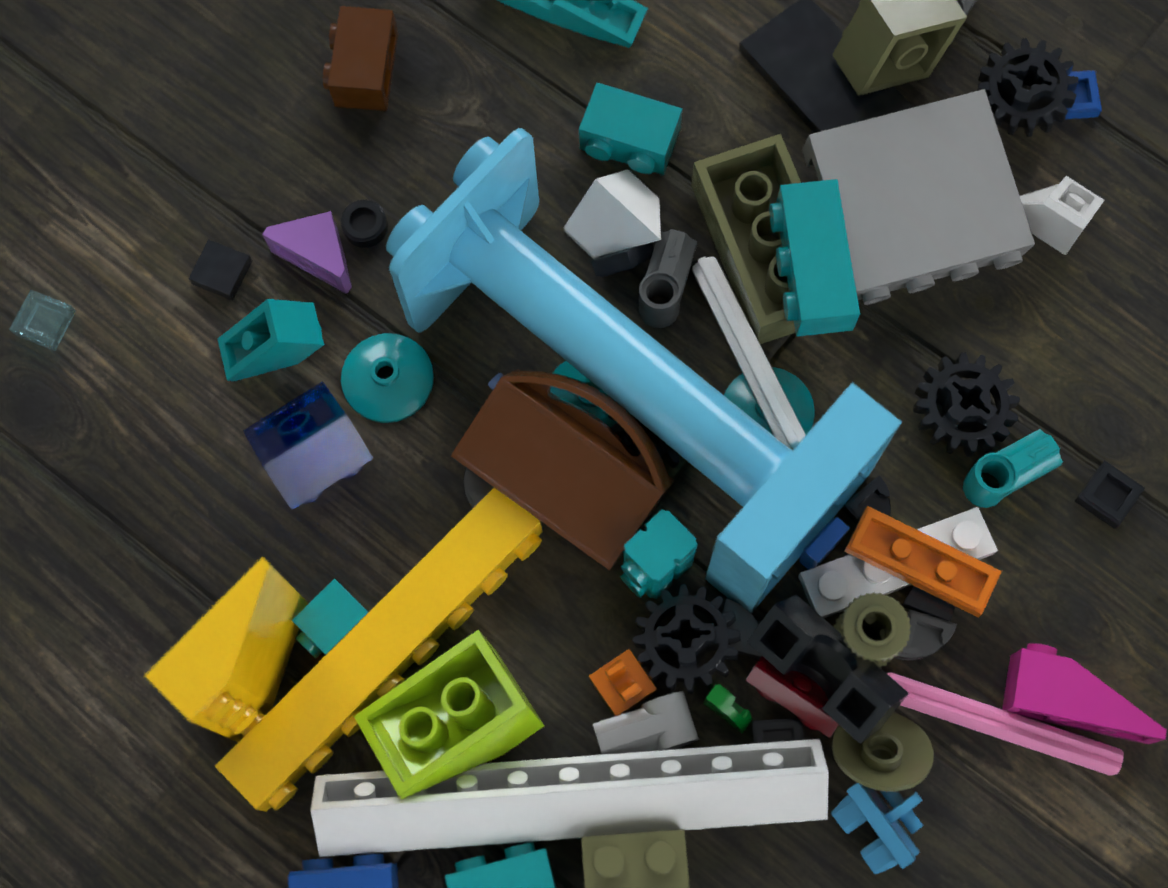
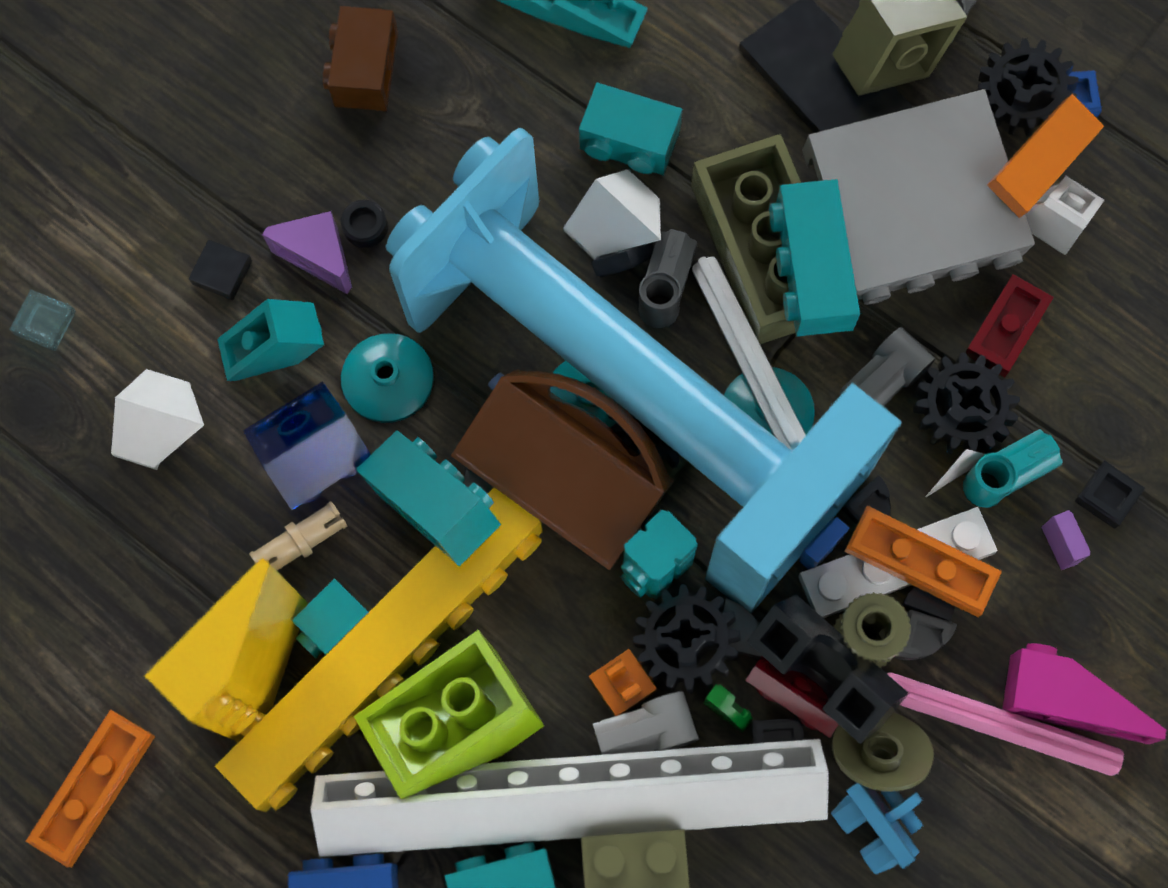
(90, 789): none -> orange tile
(153, 418): none -> white slope
(301, 537): none -> tan pin
(430, 495): none -> teal brick
(894, 366): none -> dark grey piece
(961, 465): none -> white sticker
(1009, 324): none -> dark red plate
(1045, 156): none -> orange tile
(1066, 540): none -> medium lavender tile

